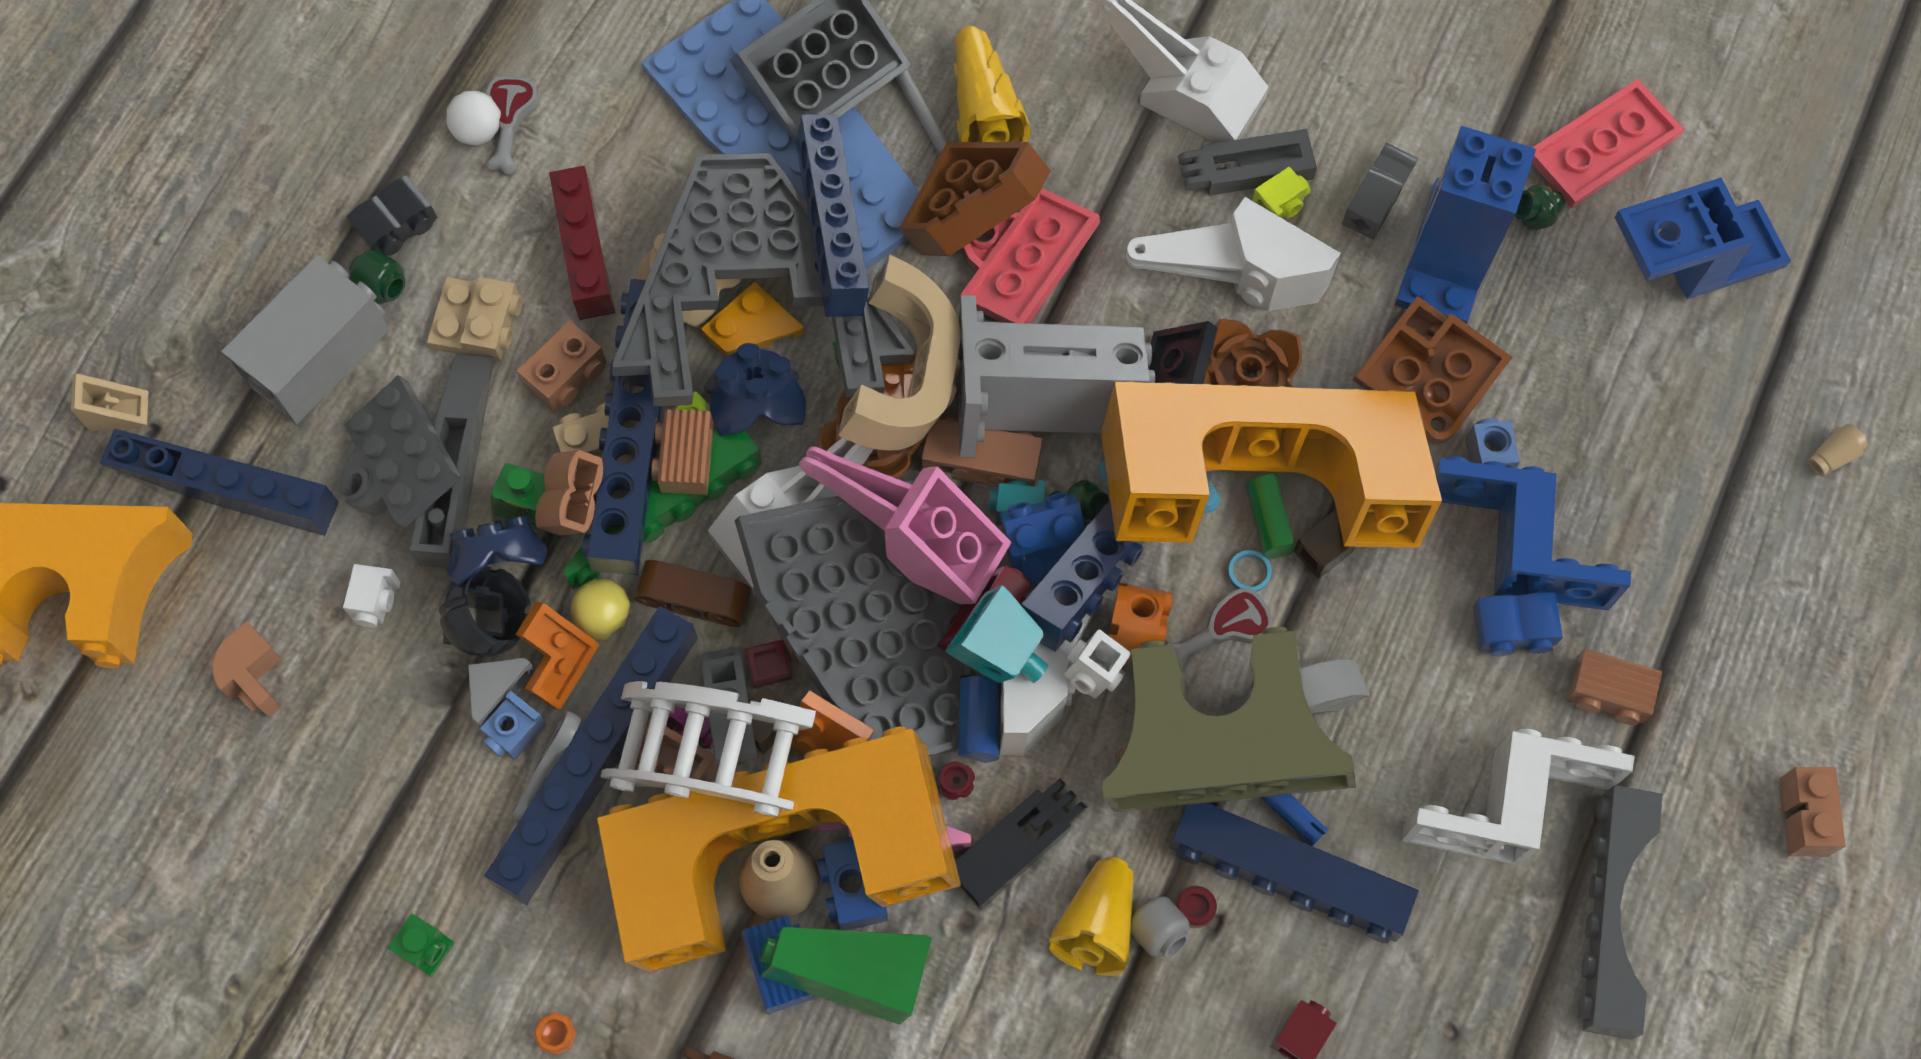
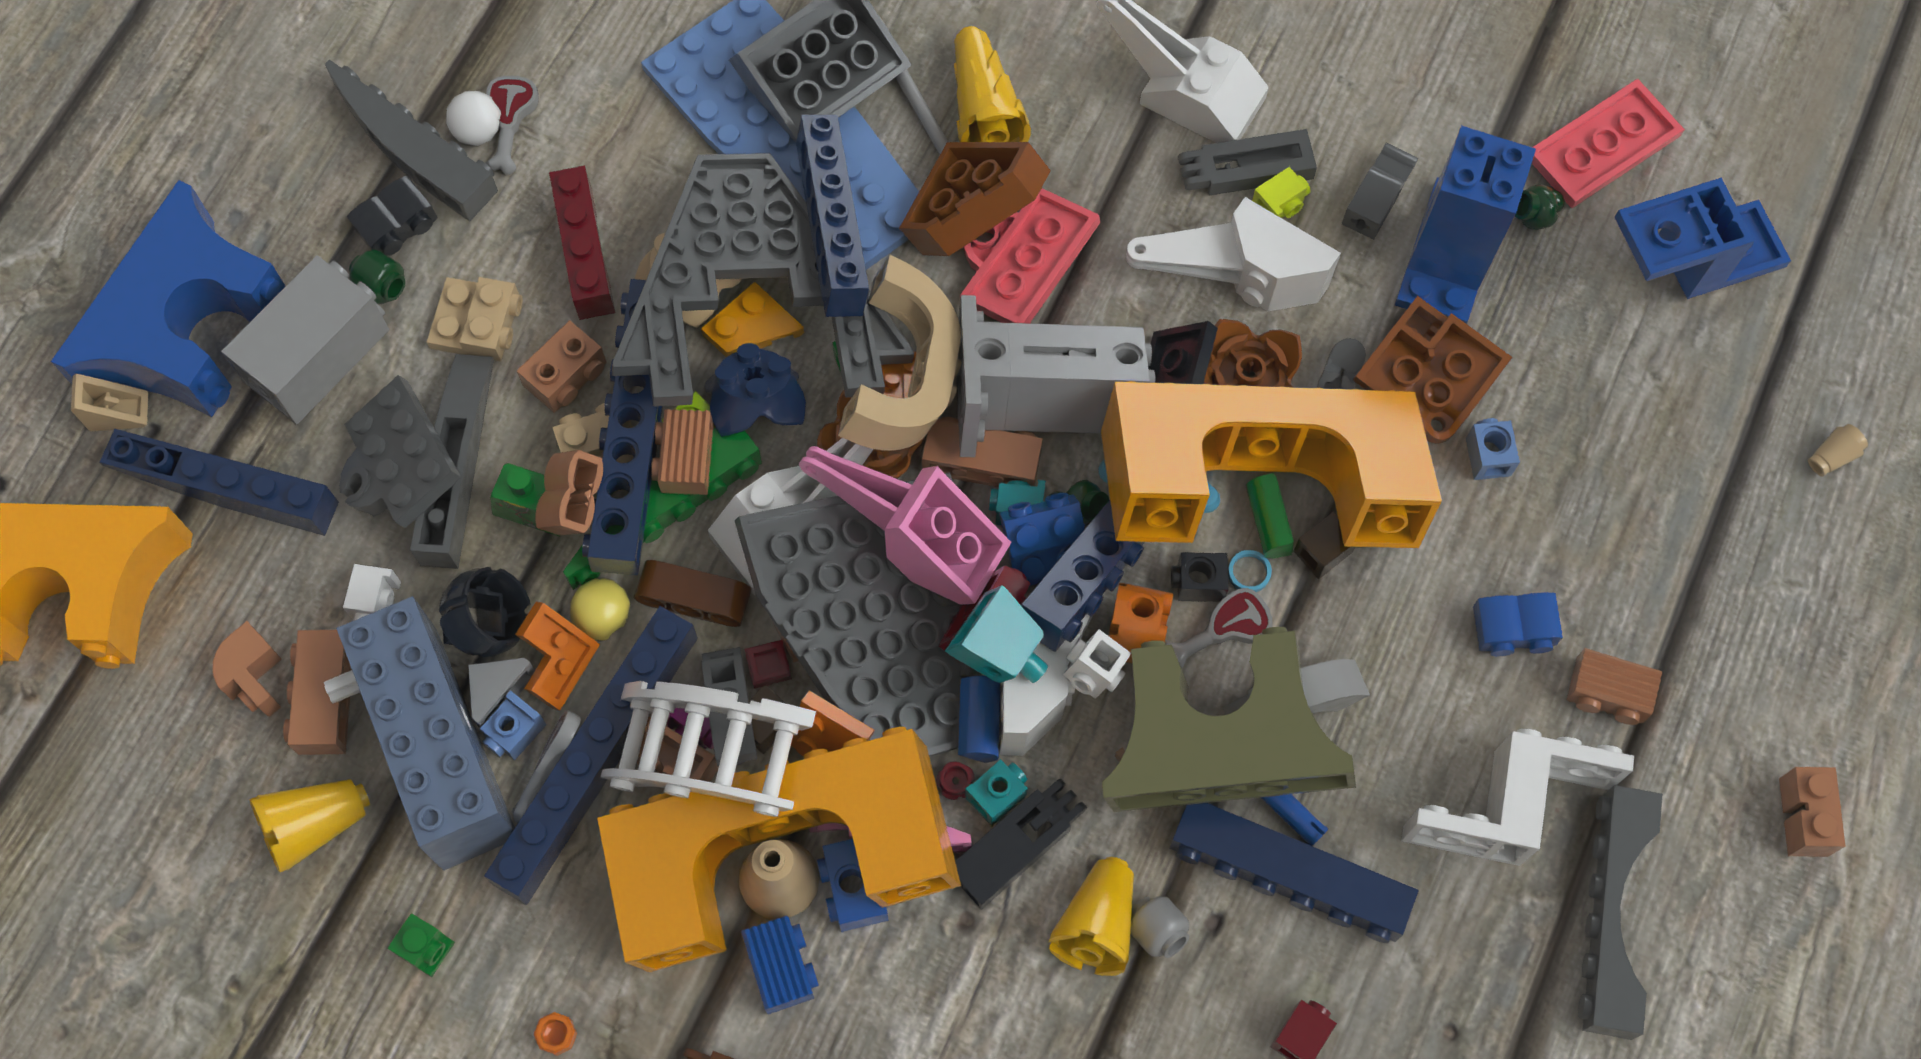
(157, 295): none -> blue piece
(307, 818): none -> yellow cone
(315, 722): none -> nougat brick
(416, 147): none -> dark grey slope
(424, 732): none -> sand blue piece
(494, 545): dark blue brick -> none
(852, 968): green slope -> none
(992, 804): none -> teal brick
(1197, 905): dark red tile -> none
(1212, 565): none -> black brick
(1349, 356): none -> dark grey piece
(1526, 533): blue bracket -> none

